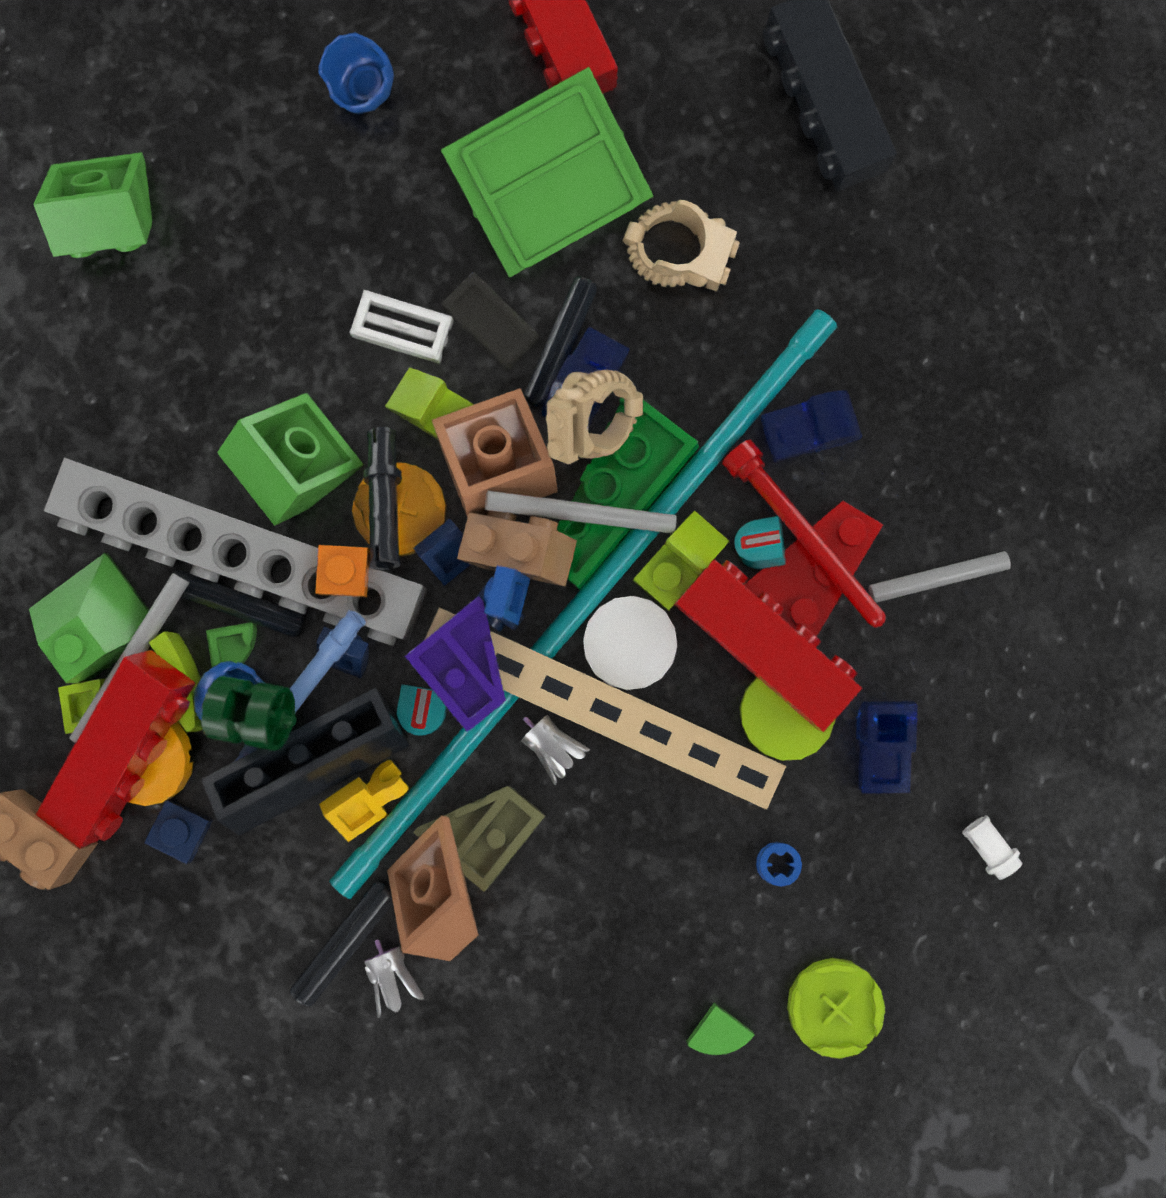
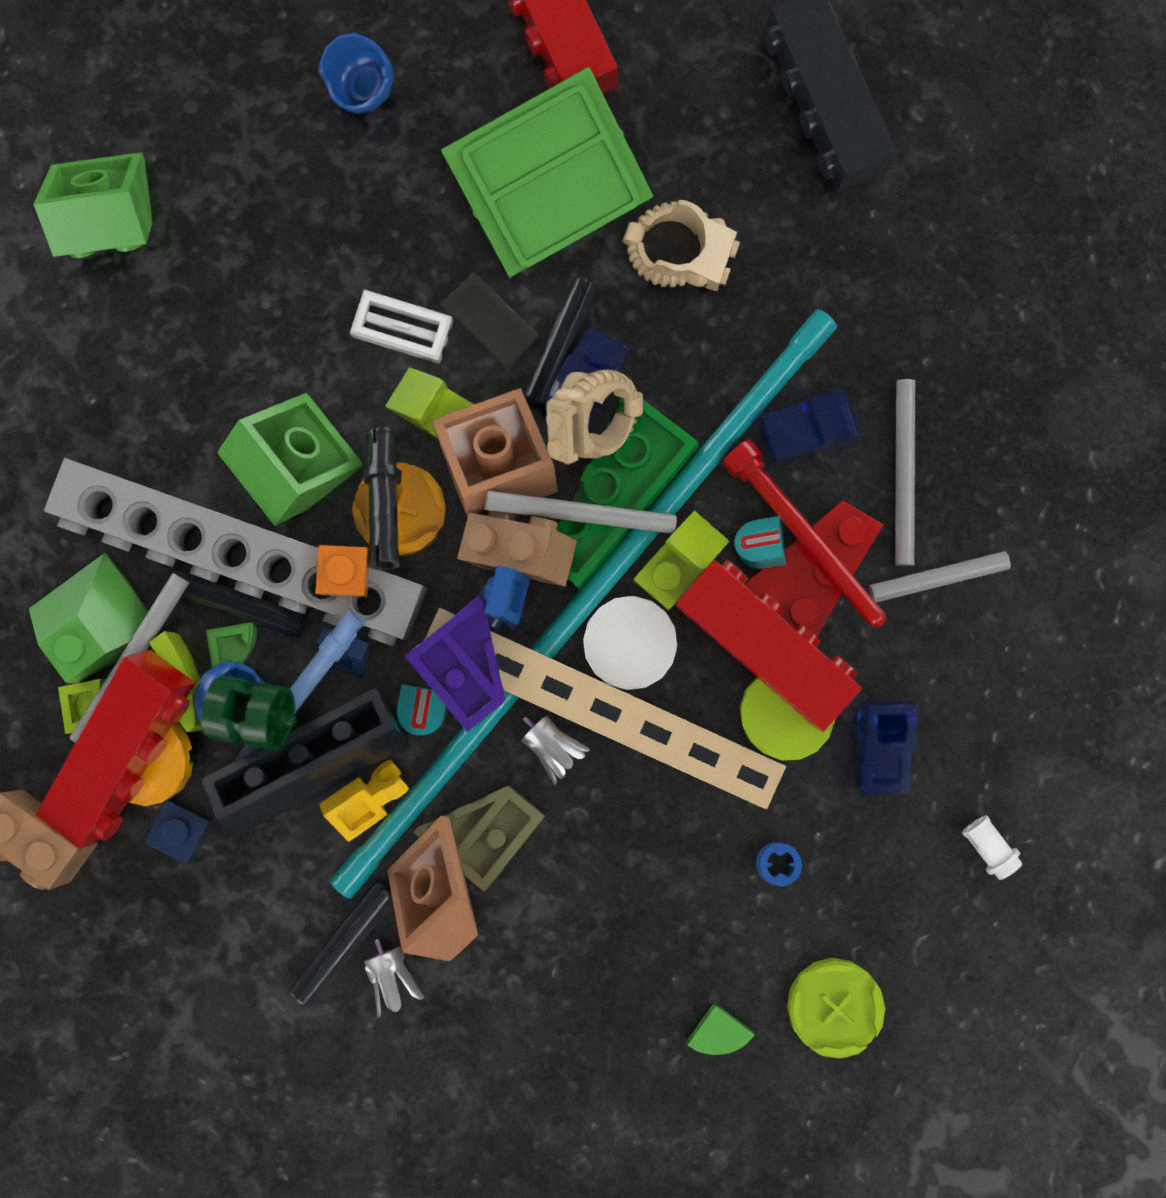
(441, 552): dark blue plate -> none
(905, 473): none -> light grey bar

